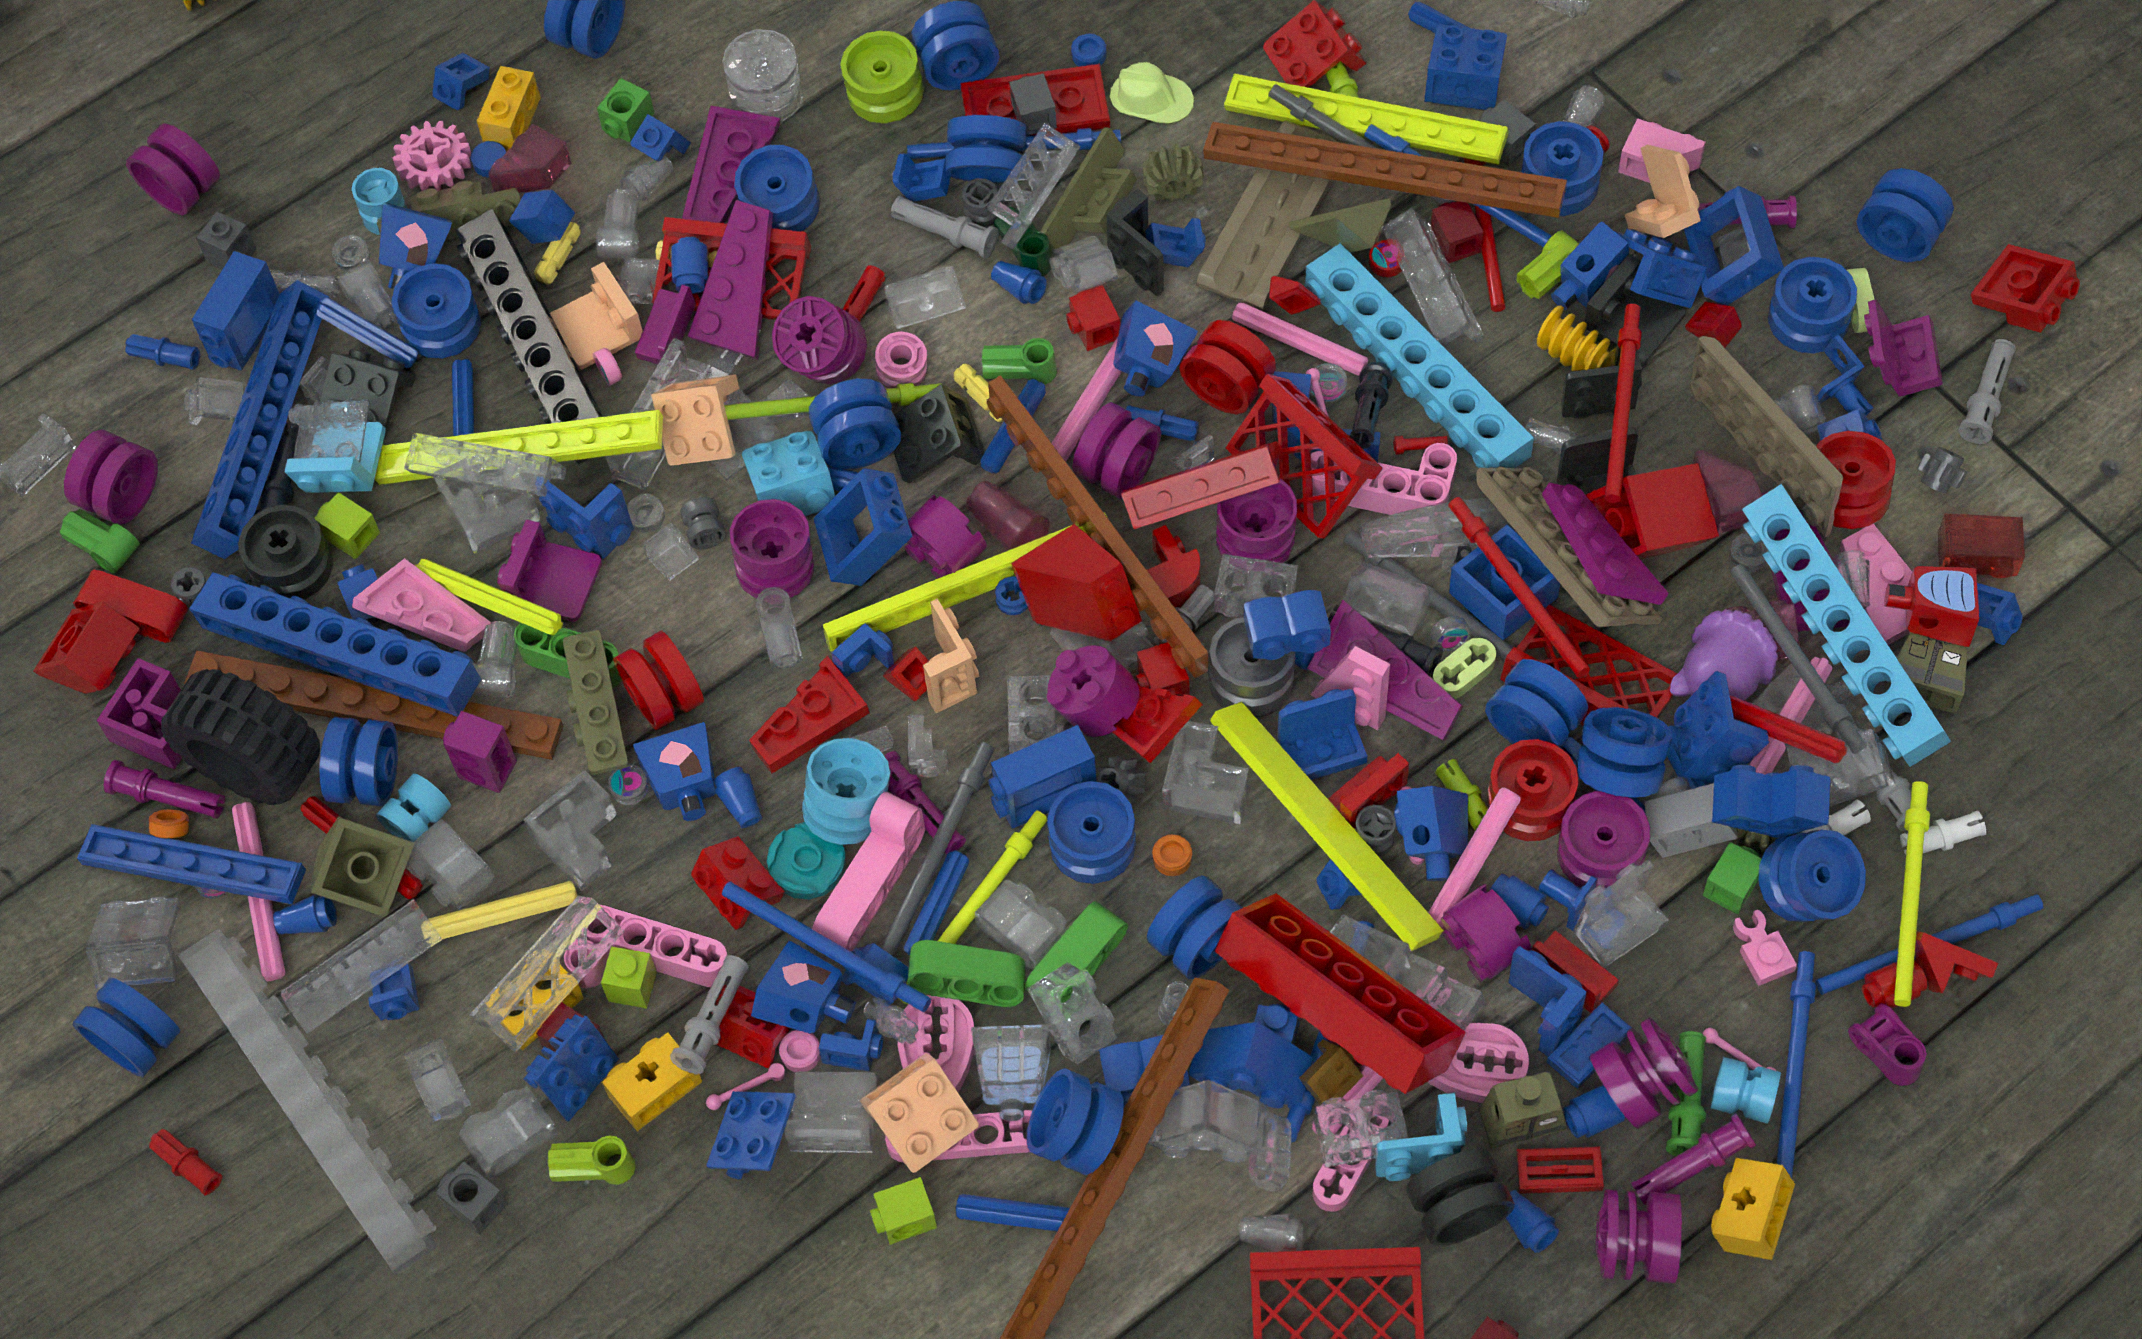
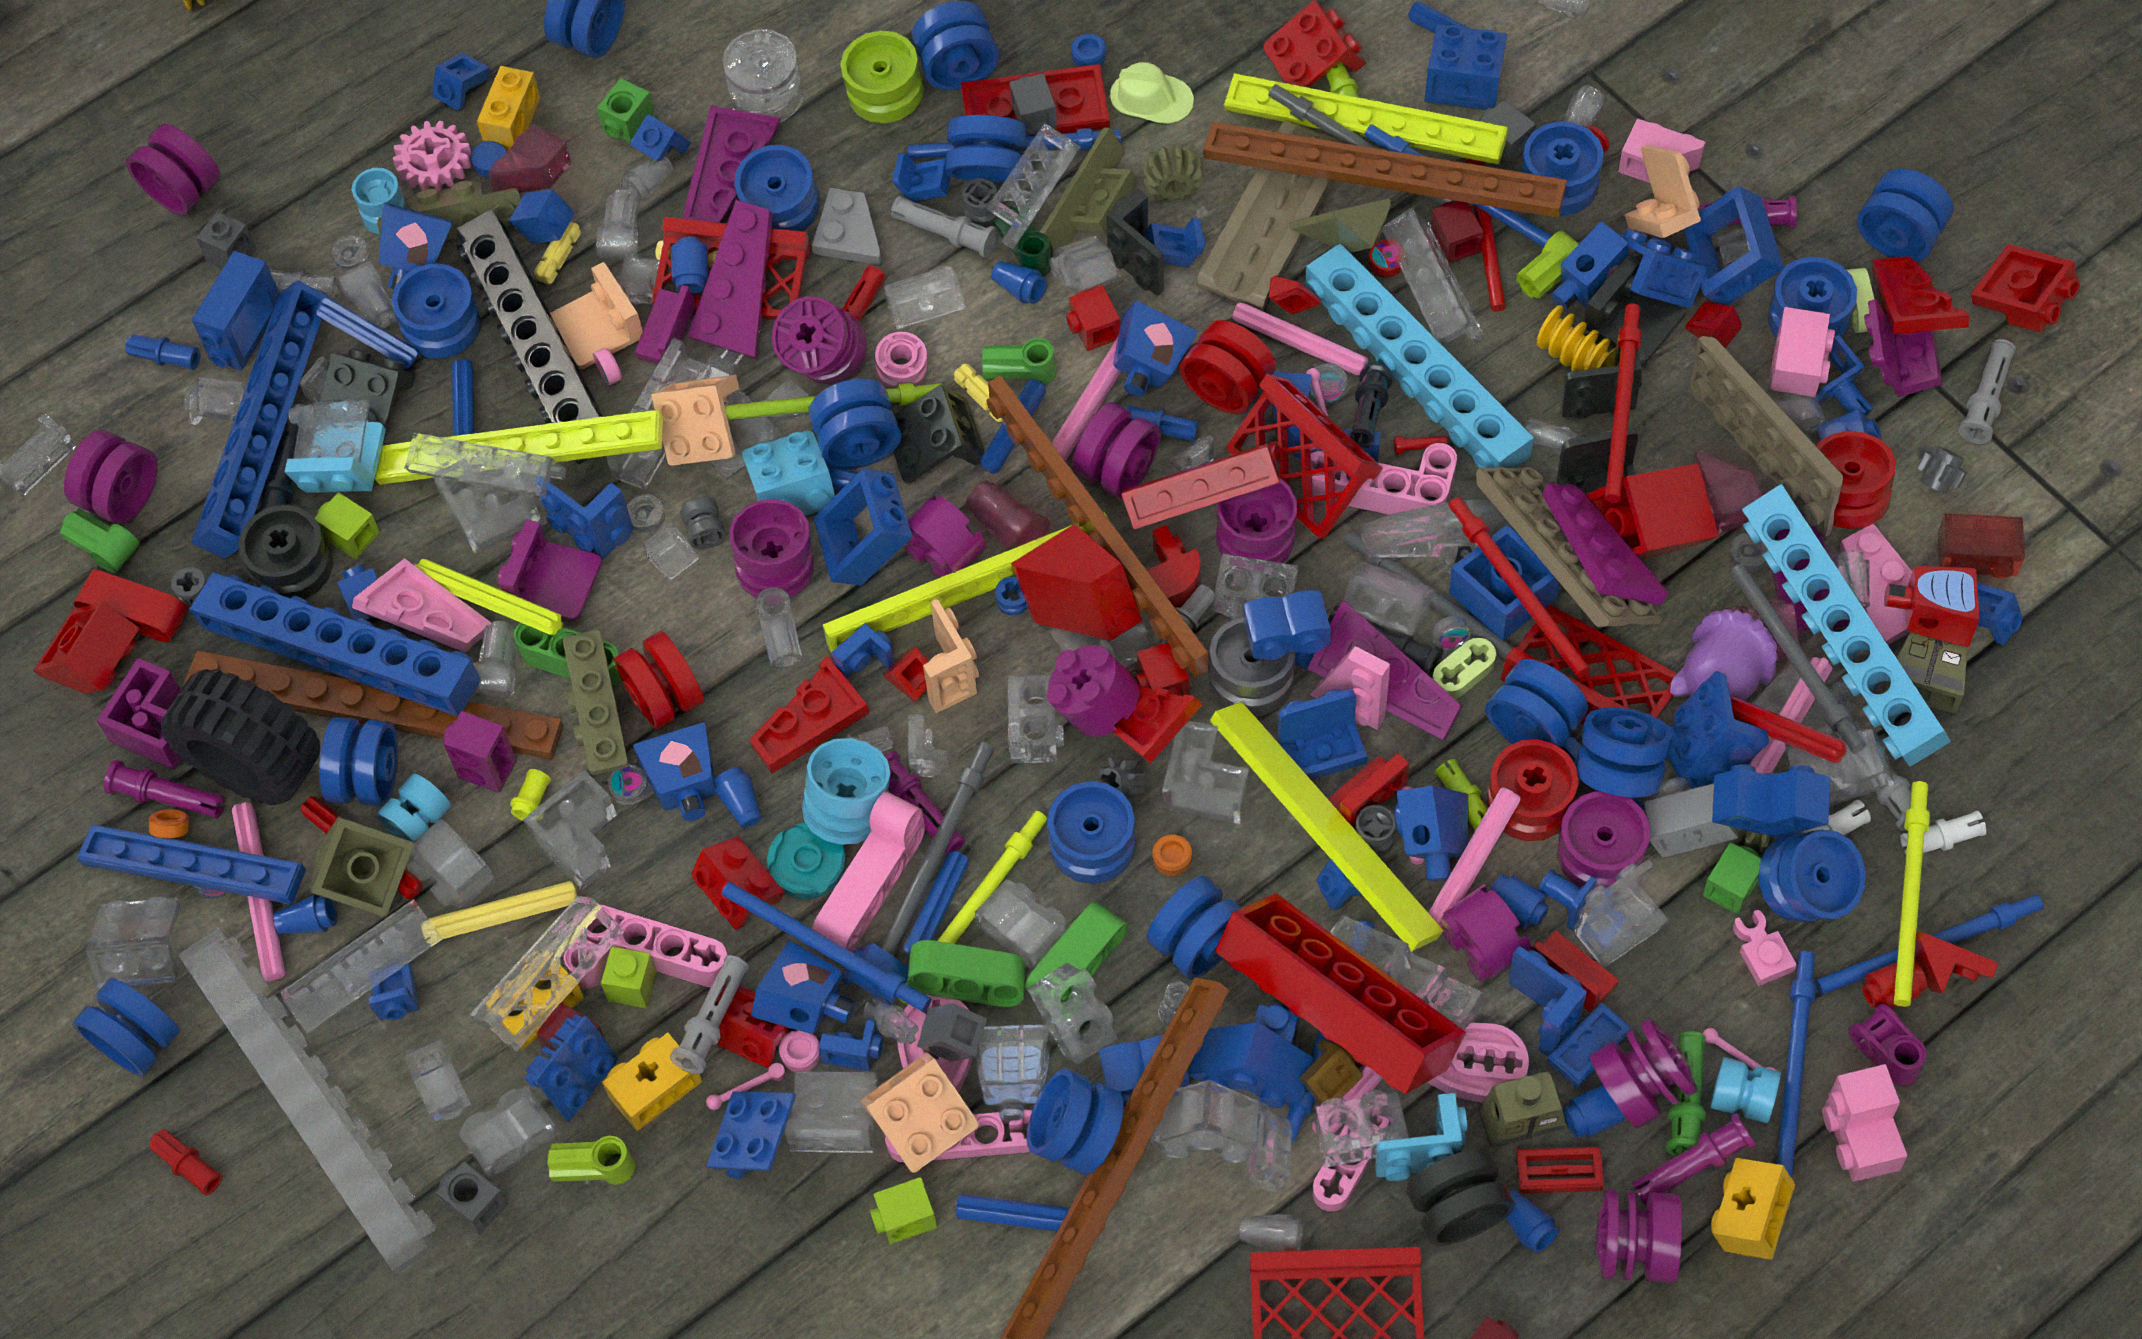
(530, 794): none -> neon yellow pin
(846, 229): none -> light grey wing
(952, 1032): none -> dark grey brick
(1038, 773): blue window -> none
(1801, 352): none -> bright pink brick
(1862, 1118): none -> bright pink brick
(1912, 300): none -> red wing

